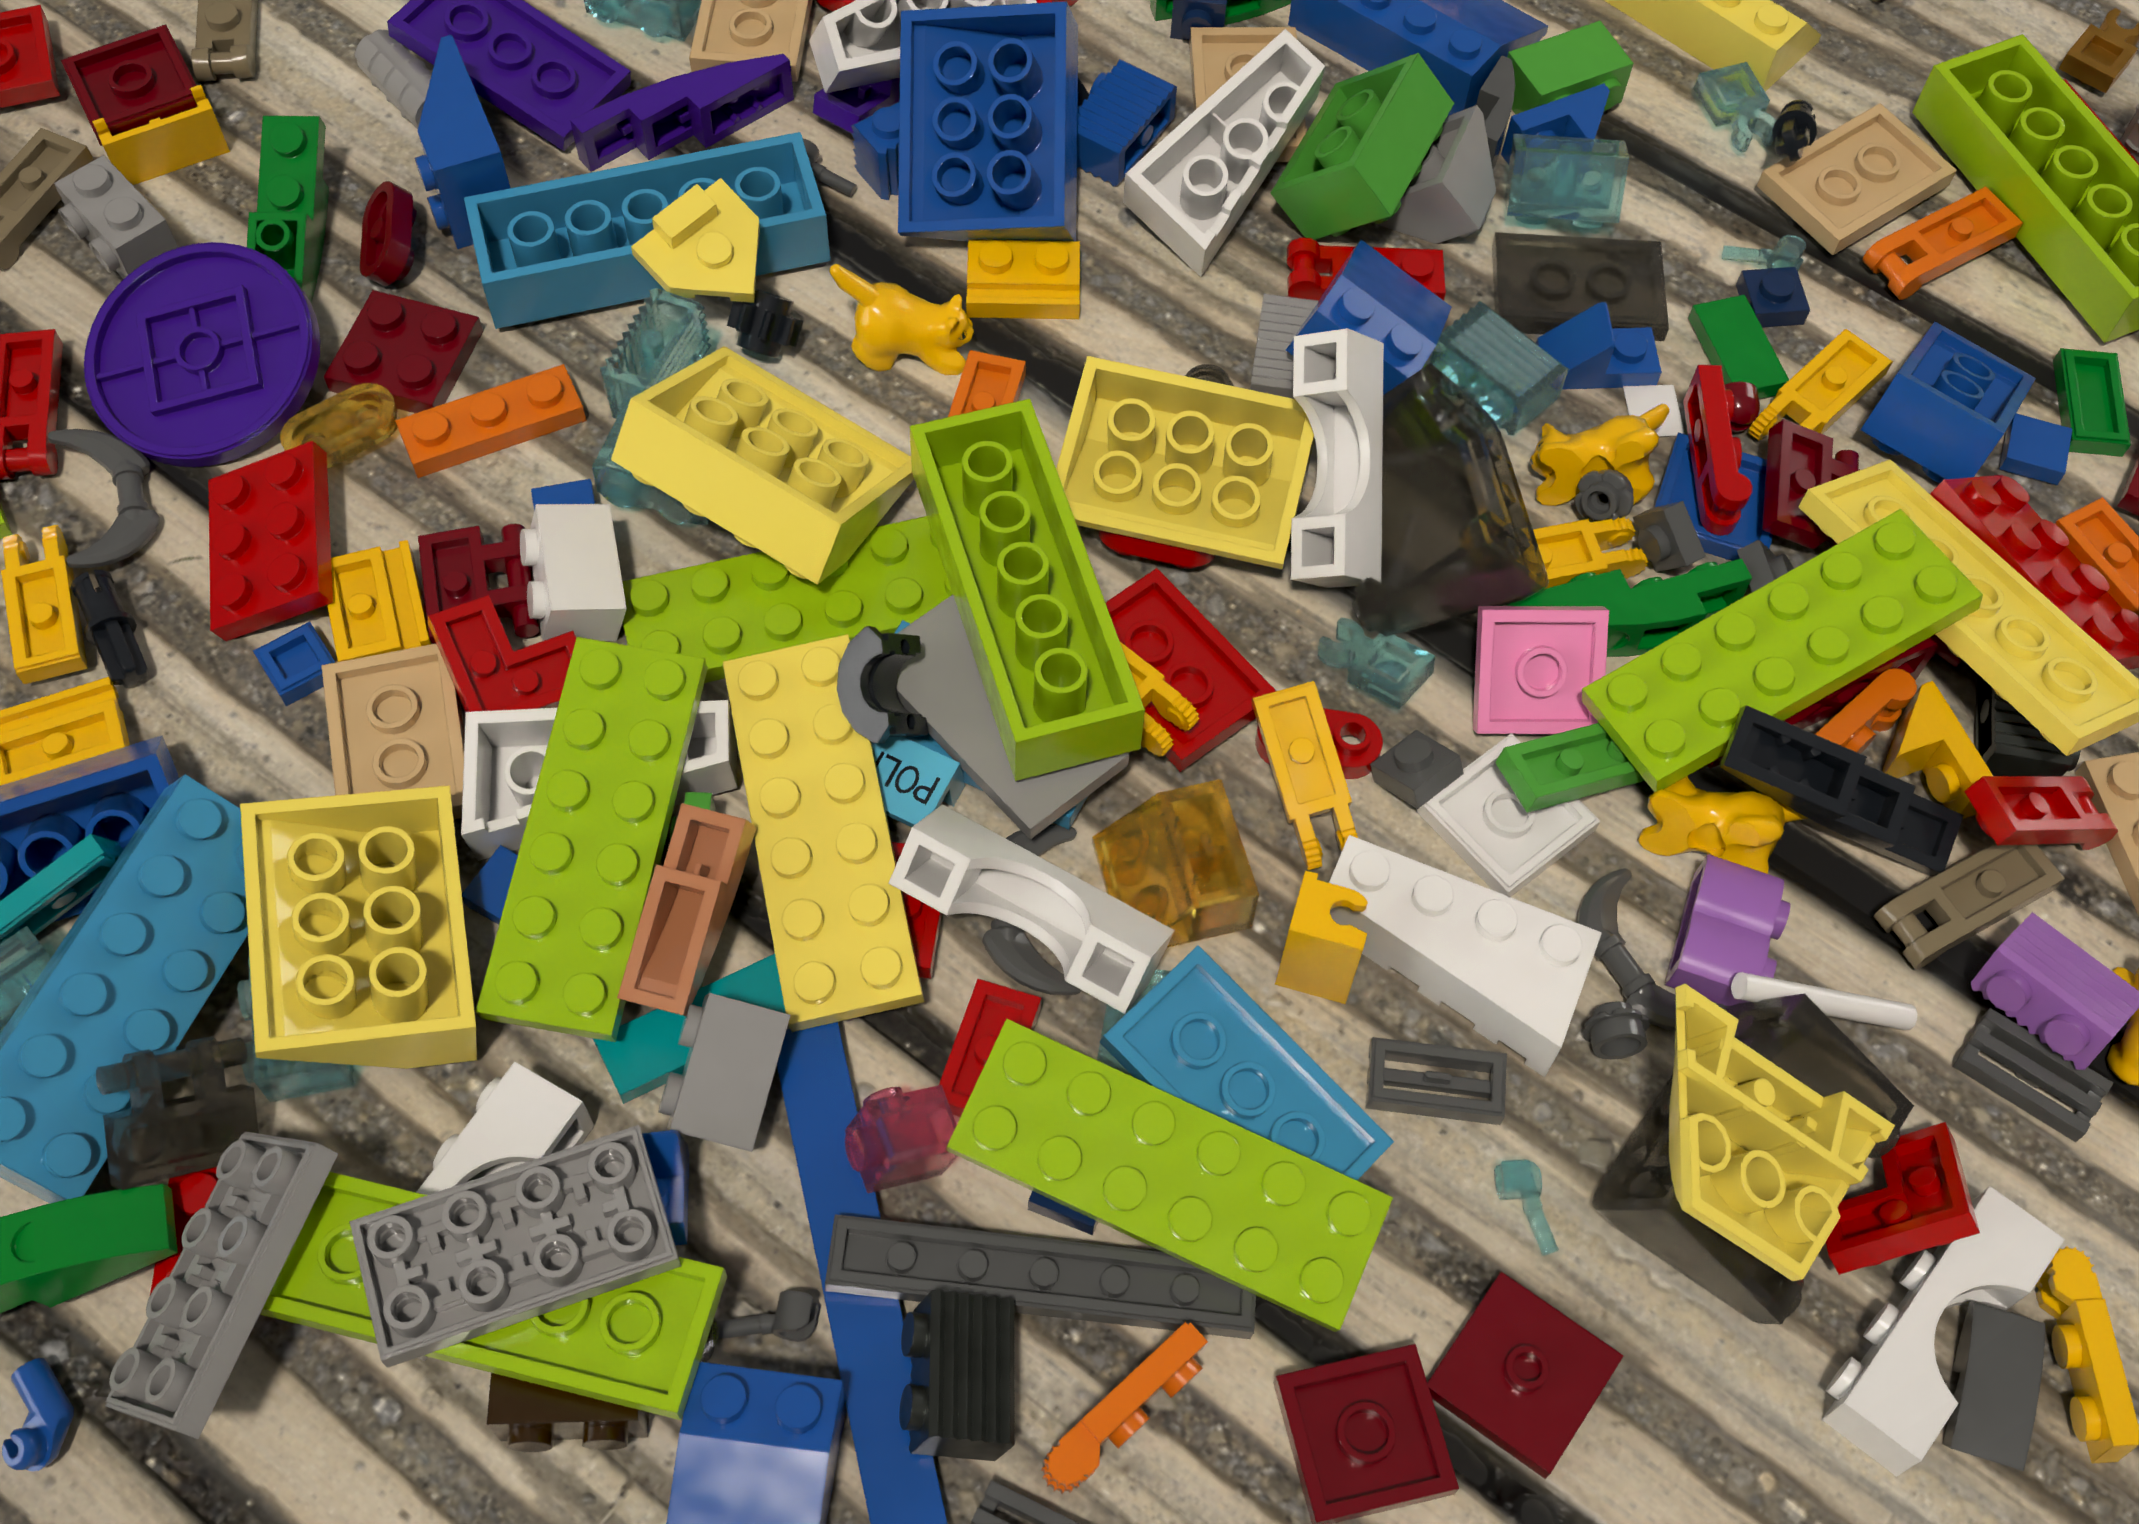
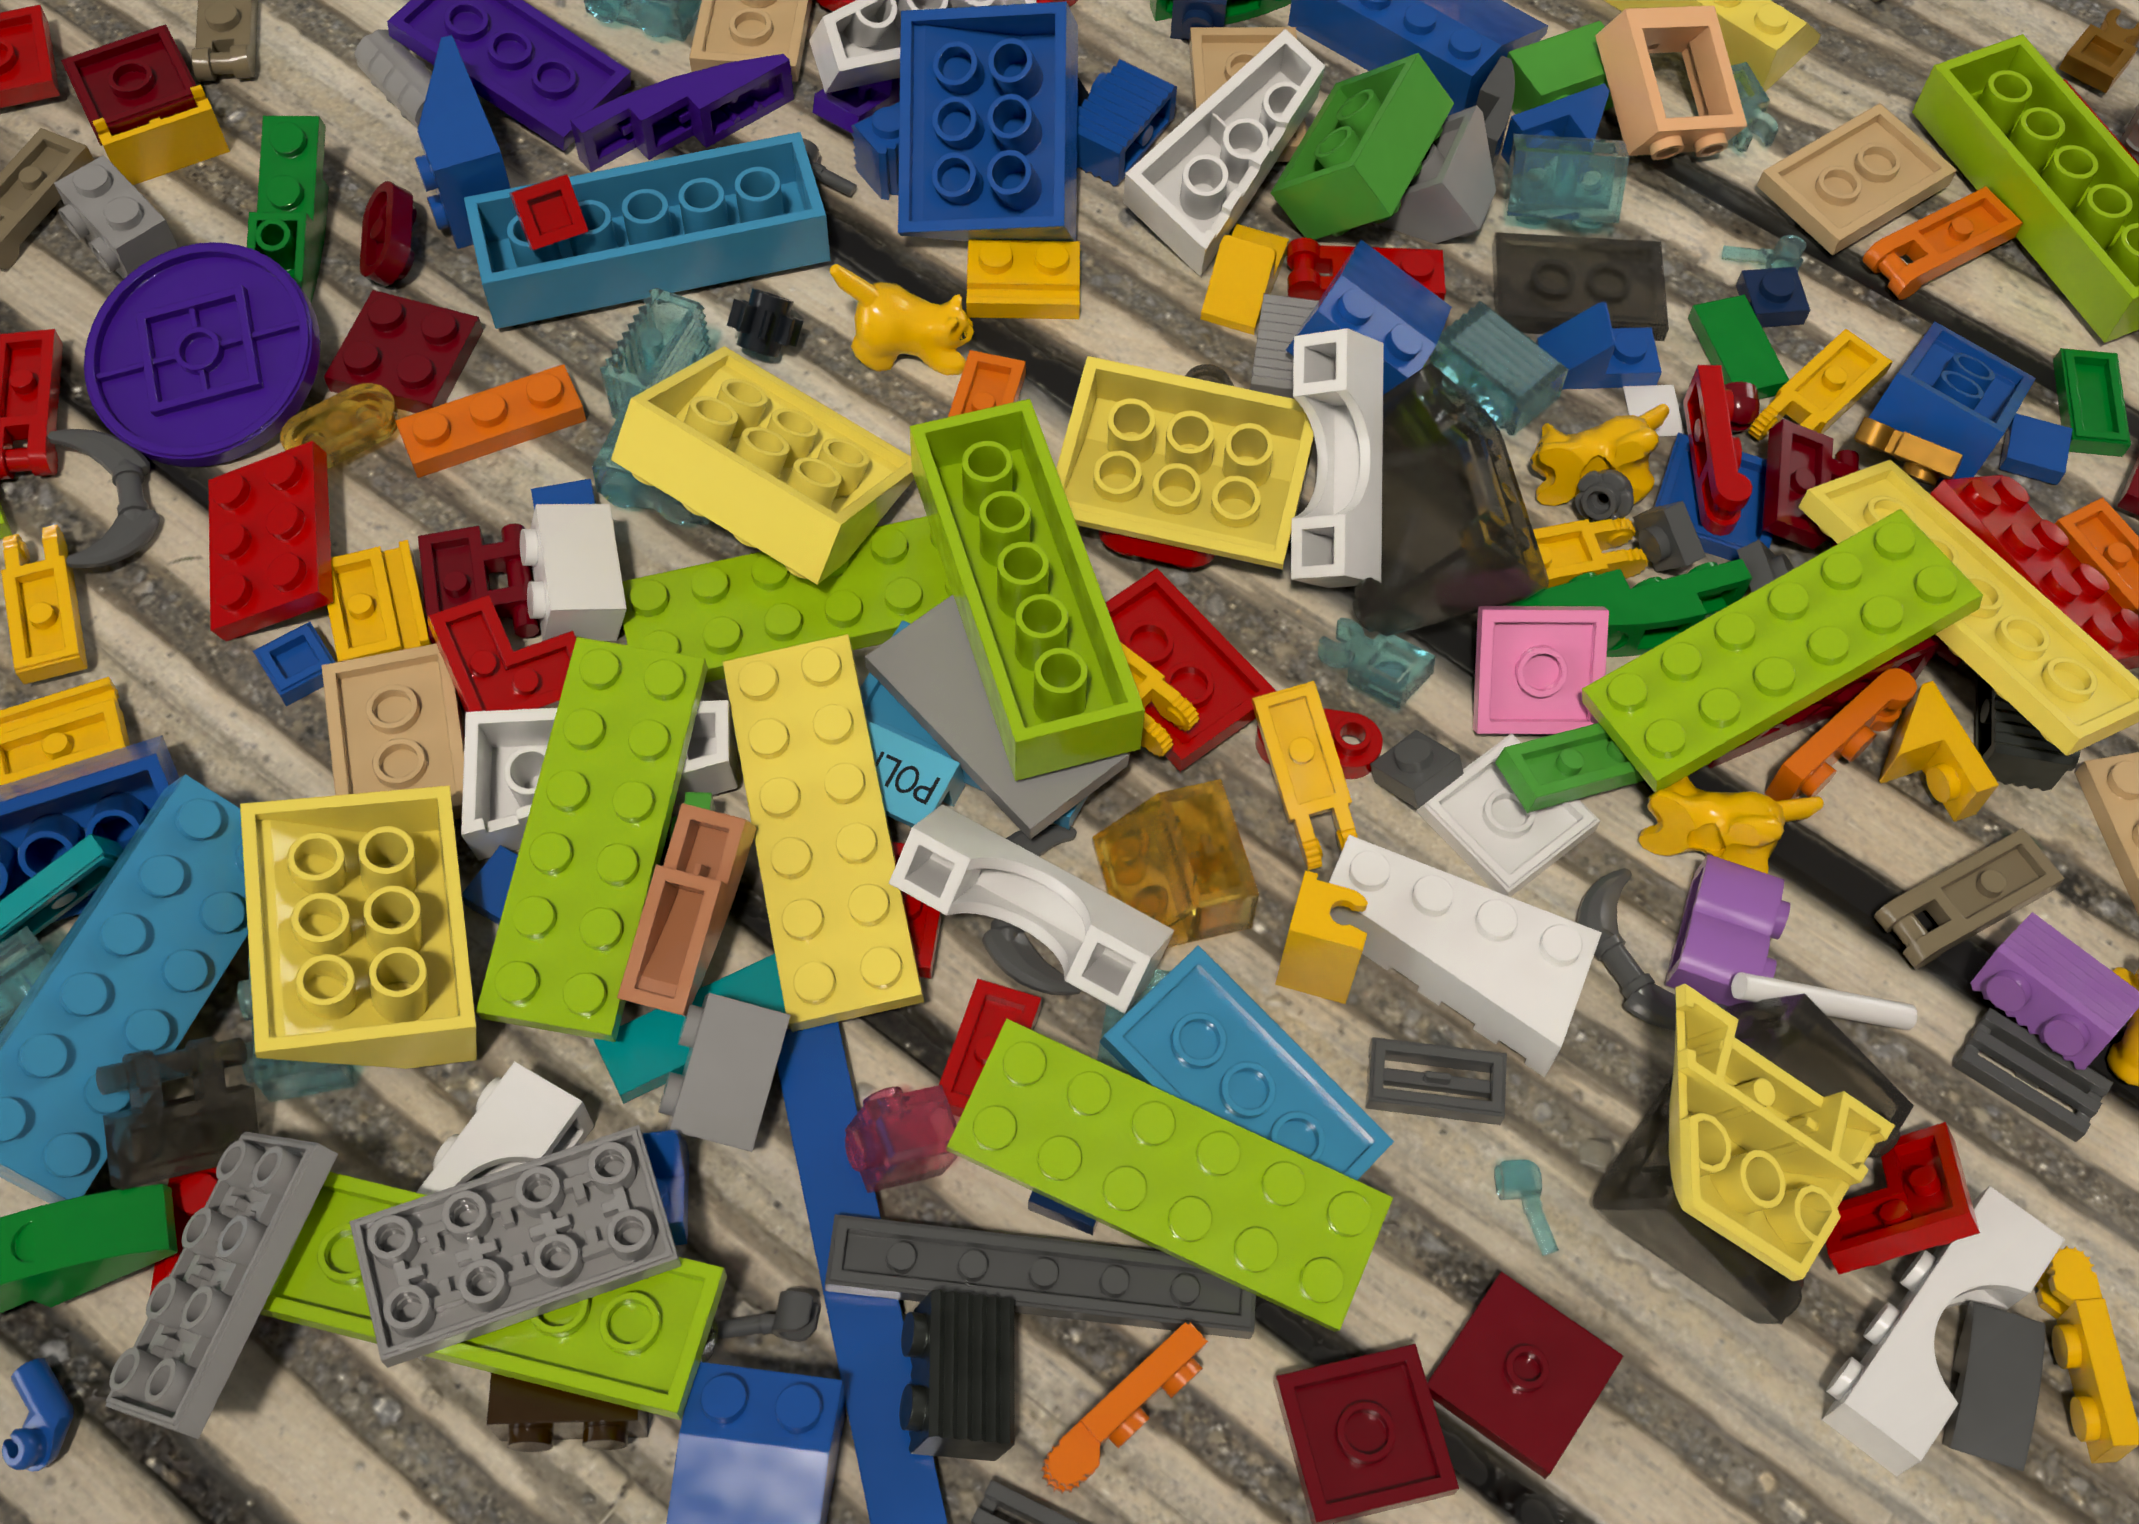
(110, 628): black axle -> none
(548, 212): none -> red plate
(703, 245): light yellow plate -> none
(870, 685): black piece -> none
(1241, 275): none -> yellow slope
(1616, 1030): dark grey plate -> none
(1634, 88): none -> light nougat window
(1794, 129): black axle -> none
(1840, 791): black slope -> none
(1922, 458): none -> pearl gold plate
(2039, 811): red plate -> none

